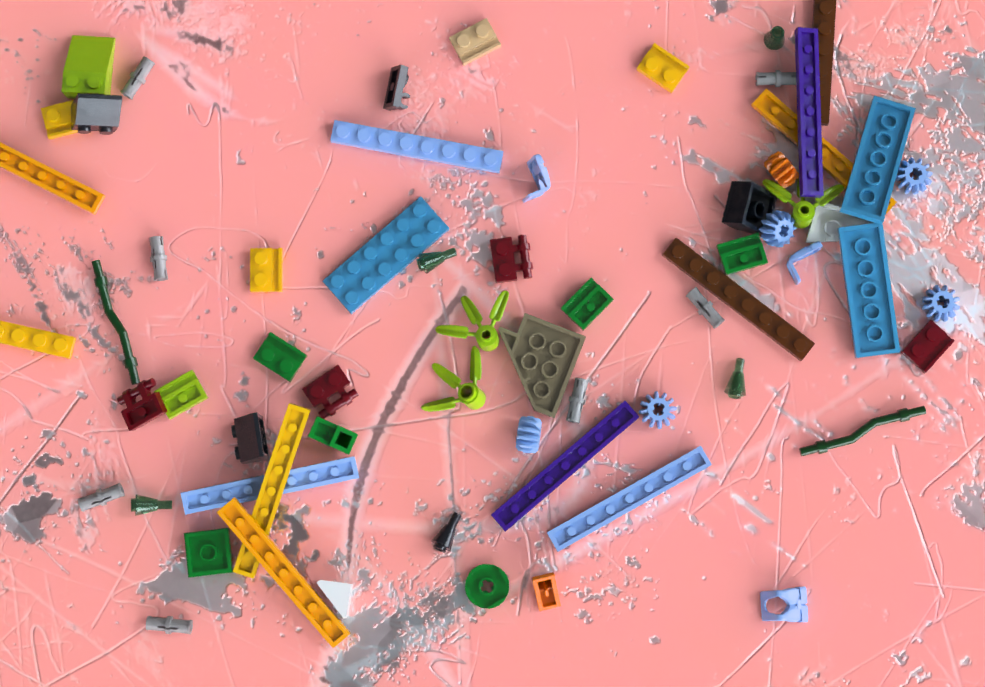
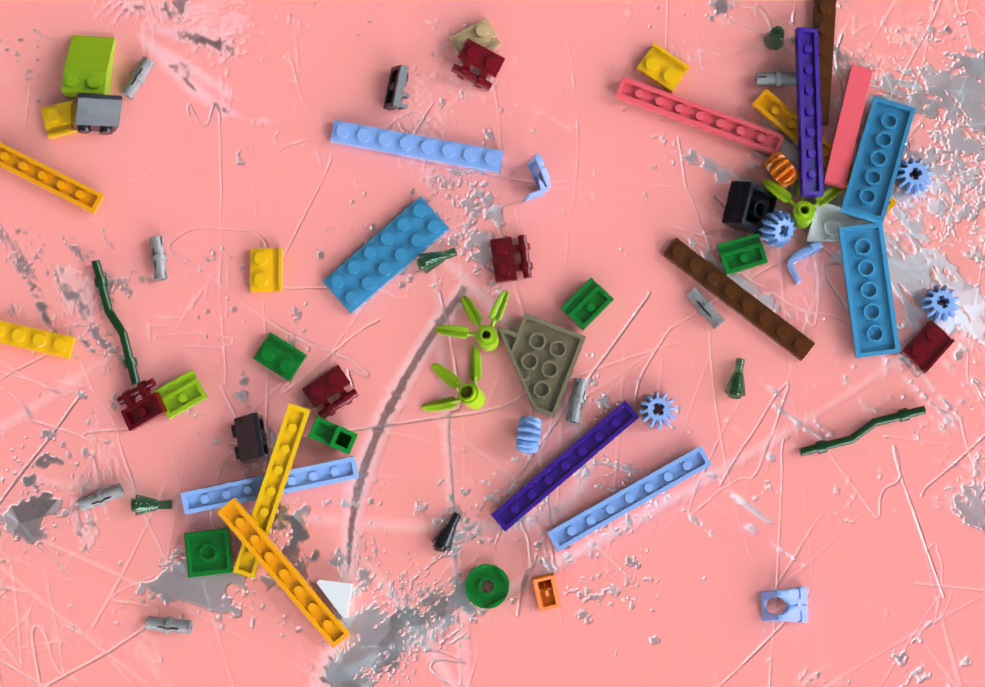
(480, 58): none -> dark red plate
(699, 116): none -> coral plate
(847, 126): none -> coral tile

